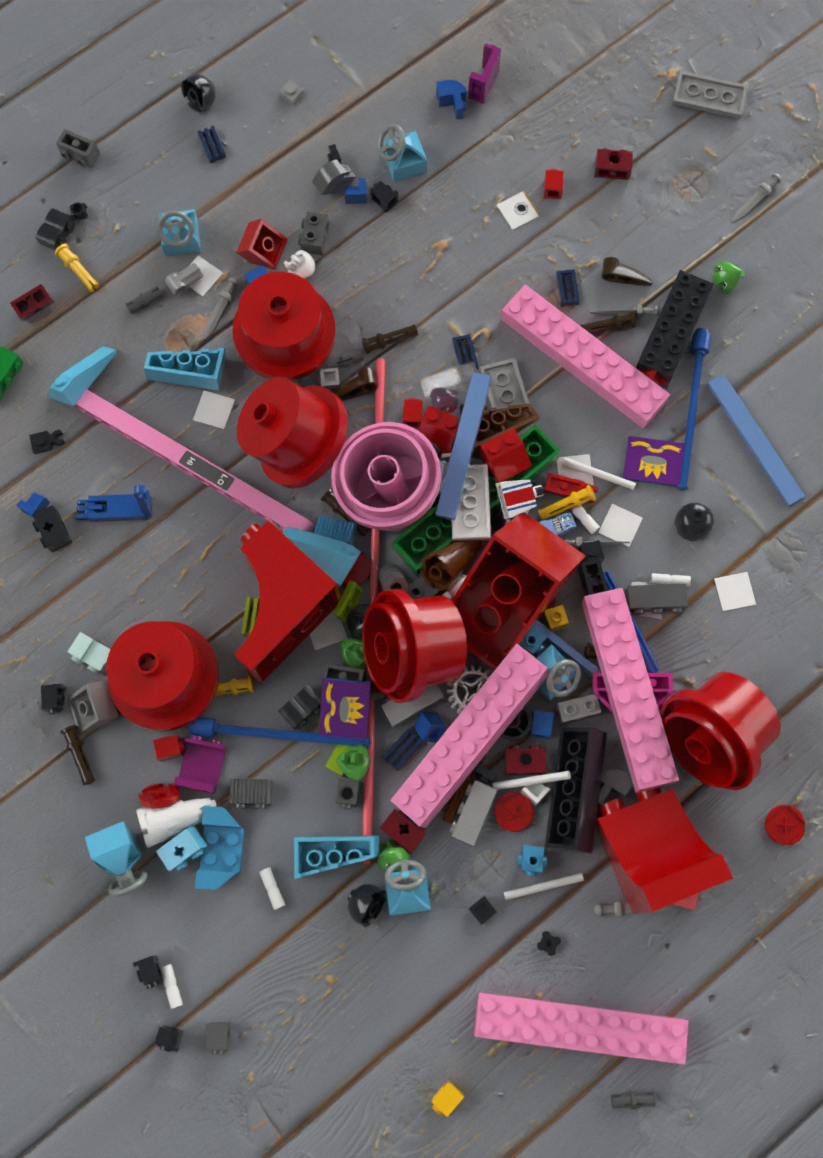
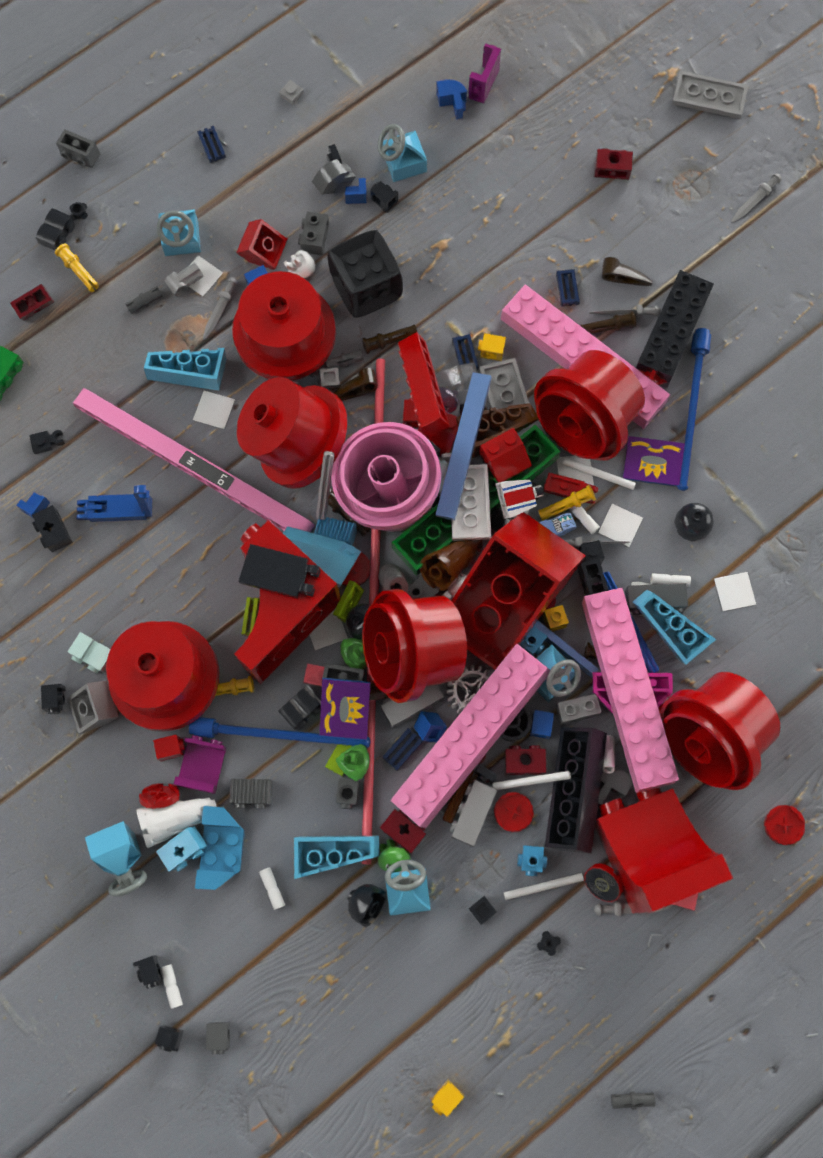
(73, 382): medium azure wedge -> none
(76, 745): dark brown pin -> none
(199, 92): black cylinder -> none
(277, 572): none -> black tile
(313, 675): none -> coral tile
(325, 482): none -> light grey axle
(365, 273): none -> black piece
(423, 385): none -> red brick
(492, 347): none -> yellow brick
(518, 210): white sticker -> none
(535, 792): white panel -> none
(553, 184): red brick -> none
(581, 1028): bright pink brick -> none
(589, 405): none -> red piece
(603, 882): none -> tile
(609, 757): none -> white piece
(675, 629): none -> medium azure wedge
(726, 276): bright green piece -> none
(756, 440): medium blue tile -> none

